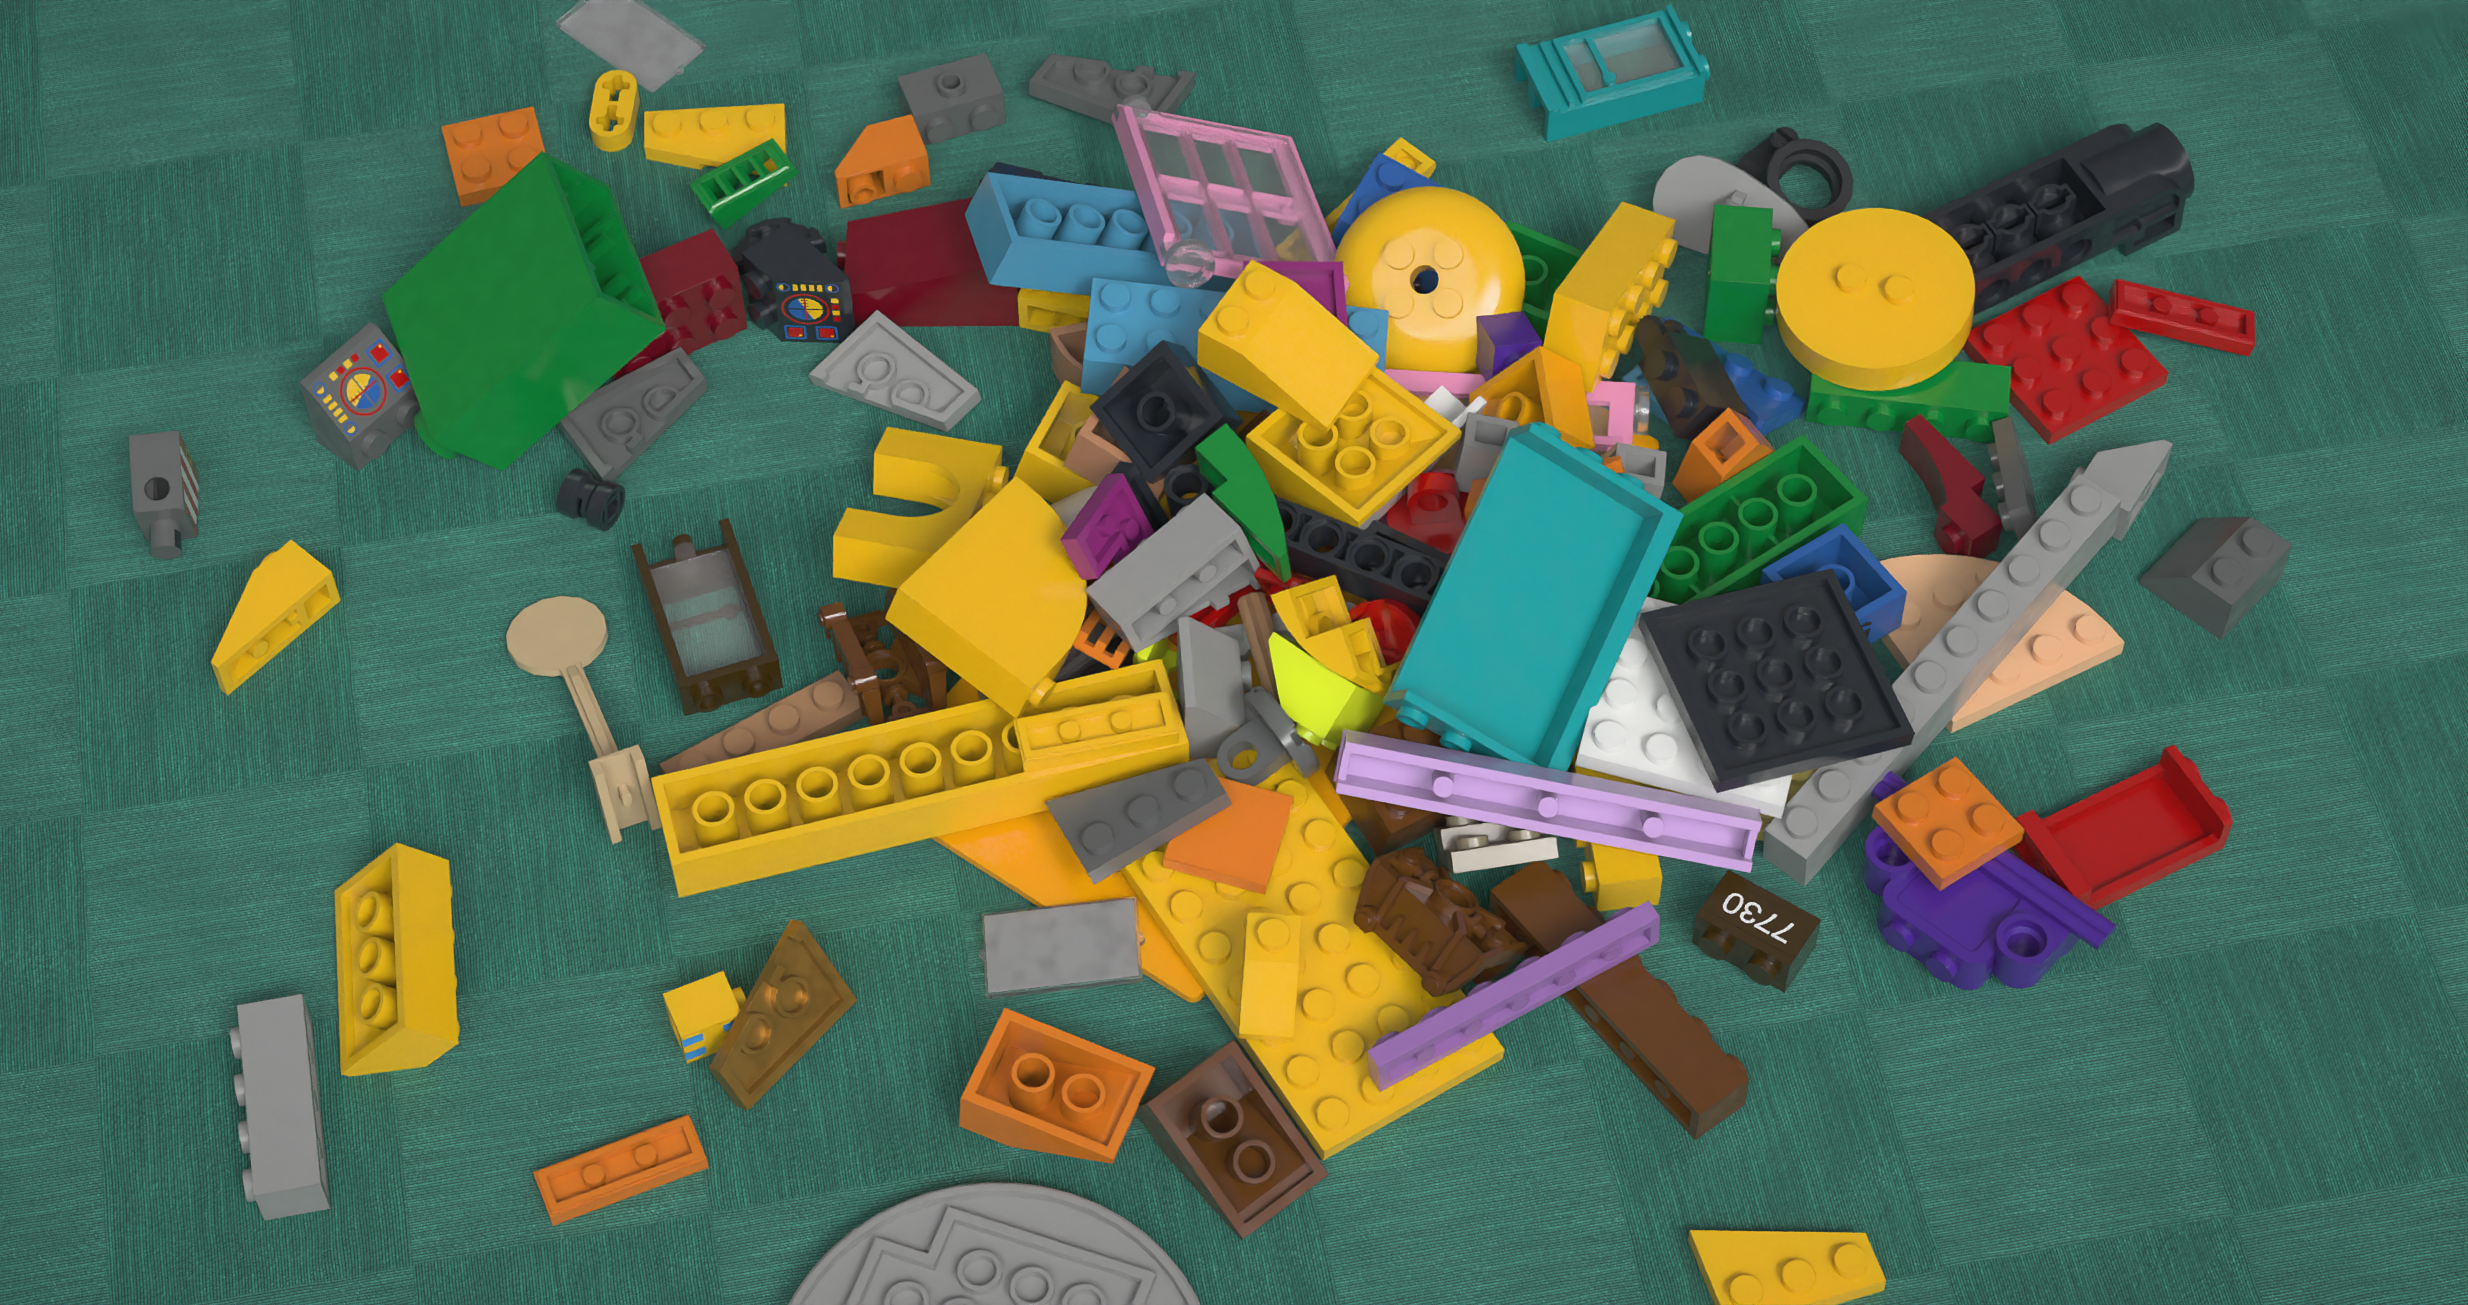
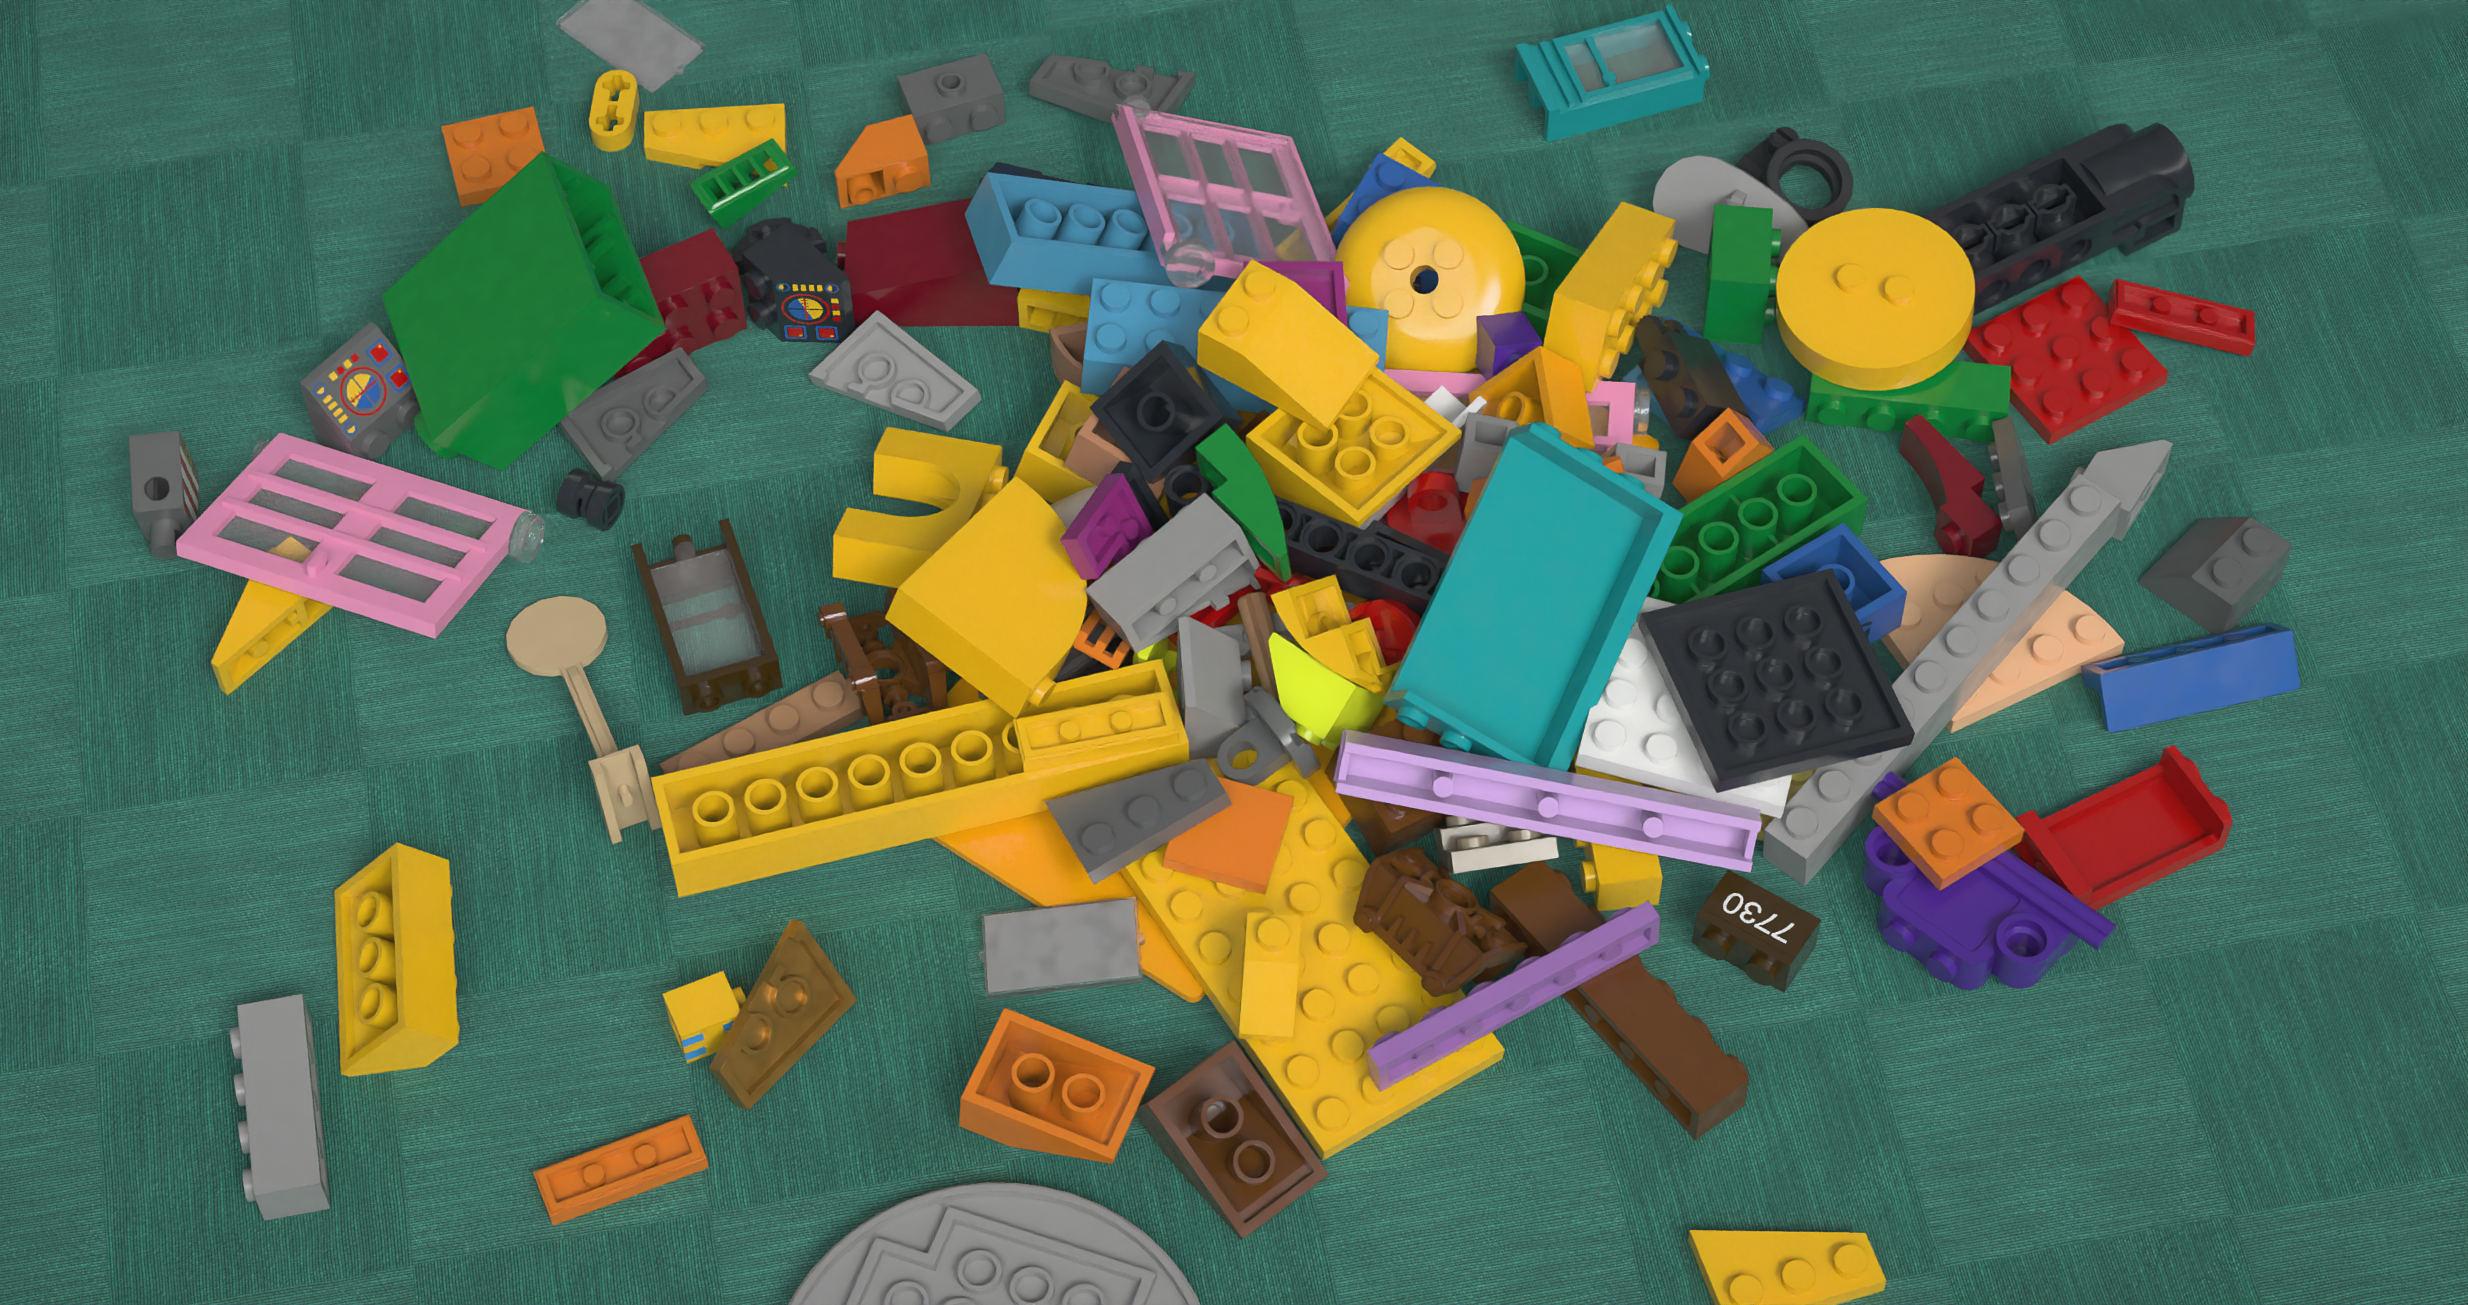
(359, 534): none -> bright pink door
(2194, 676): none -> blue panel

